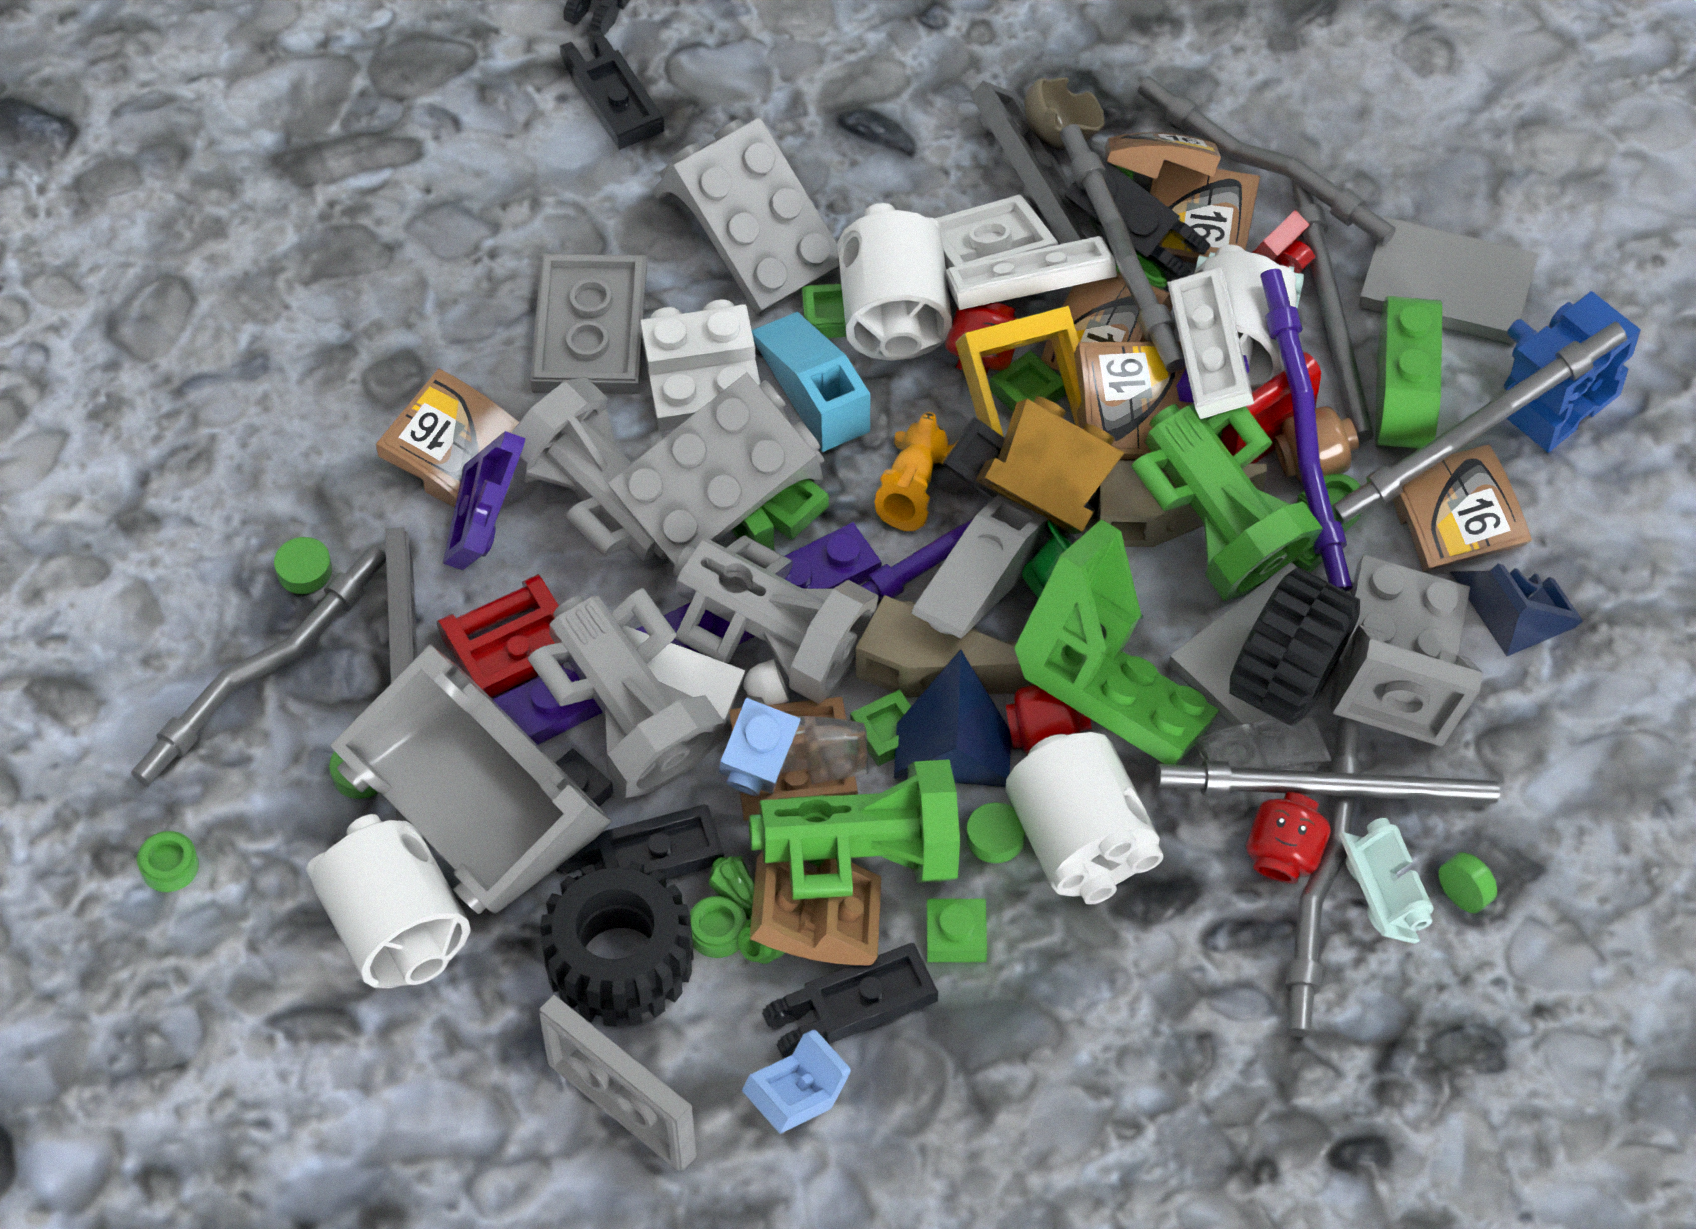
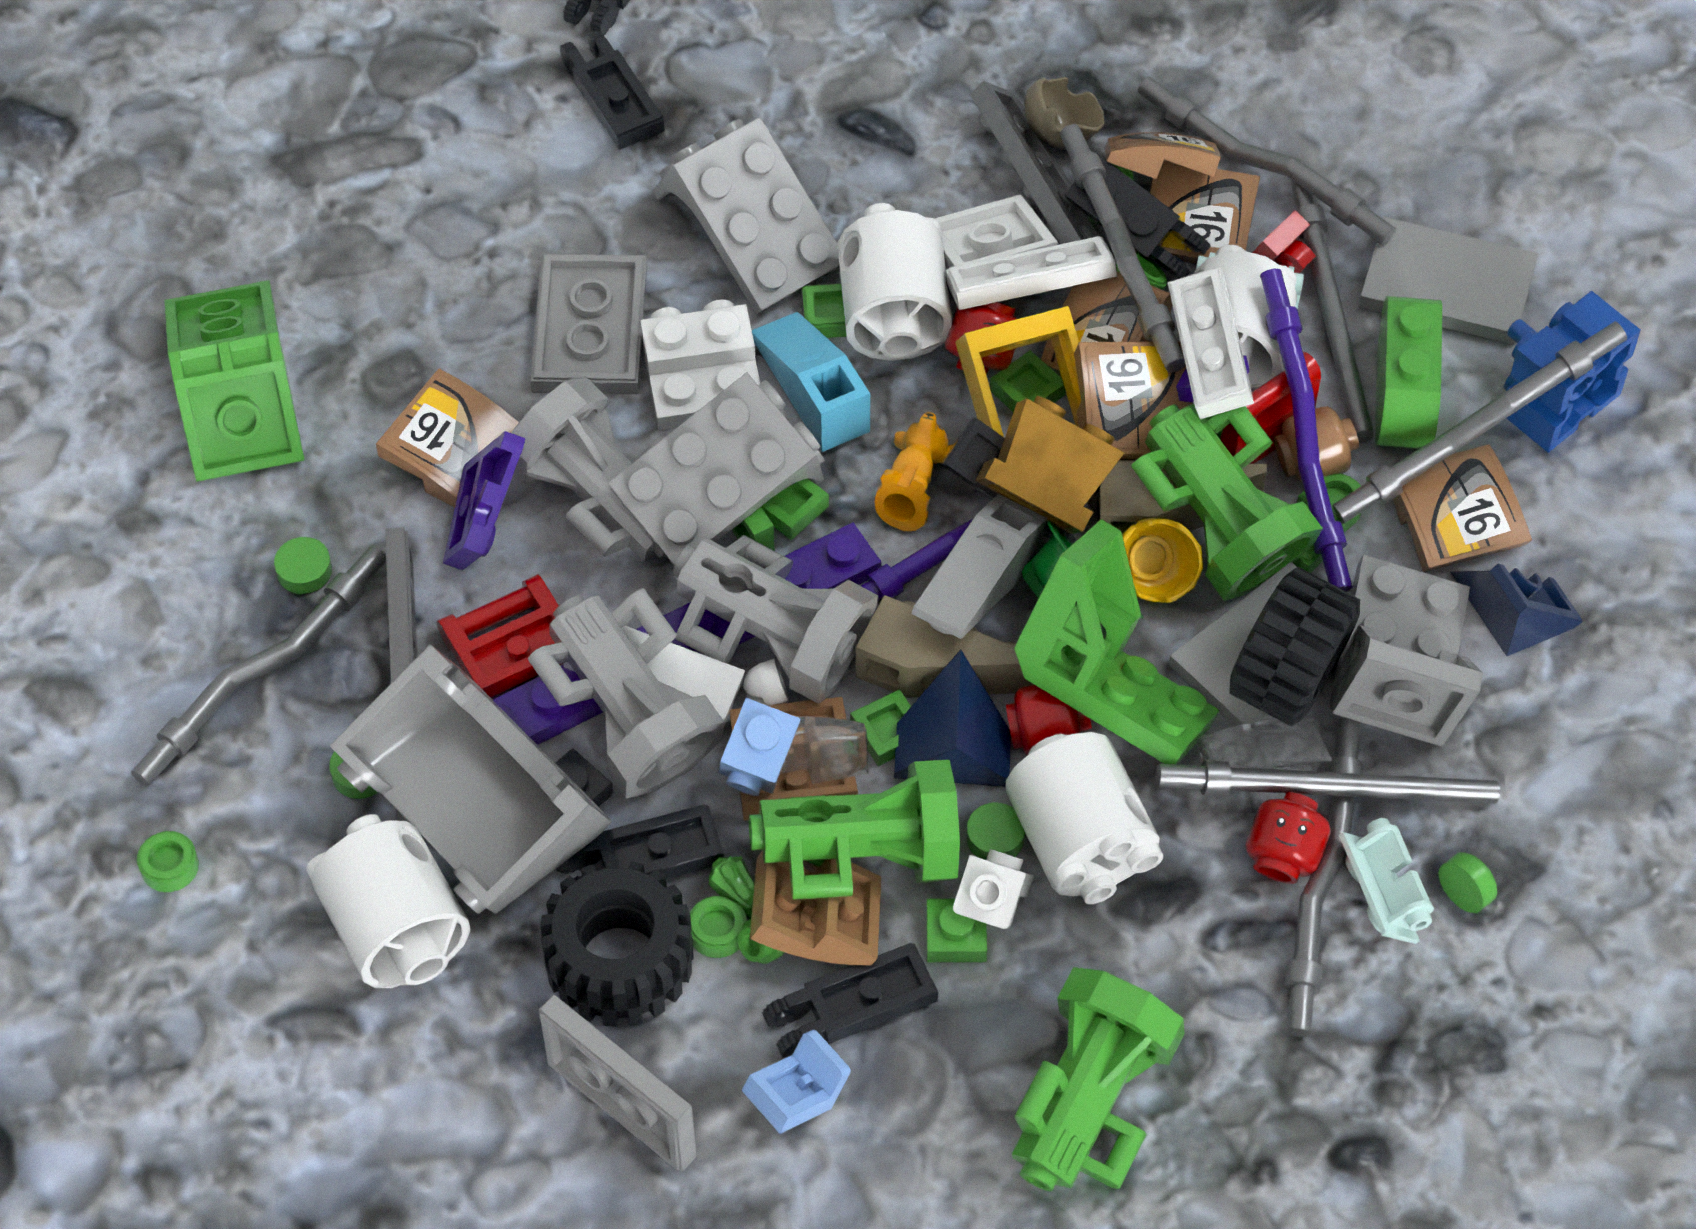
(232, 381): none -> bright green bracket
(992, 889): none -> white bracket
(1111, 1040): none -> bright green piece
(1162, 559): none -> yellow hair

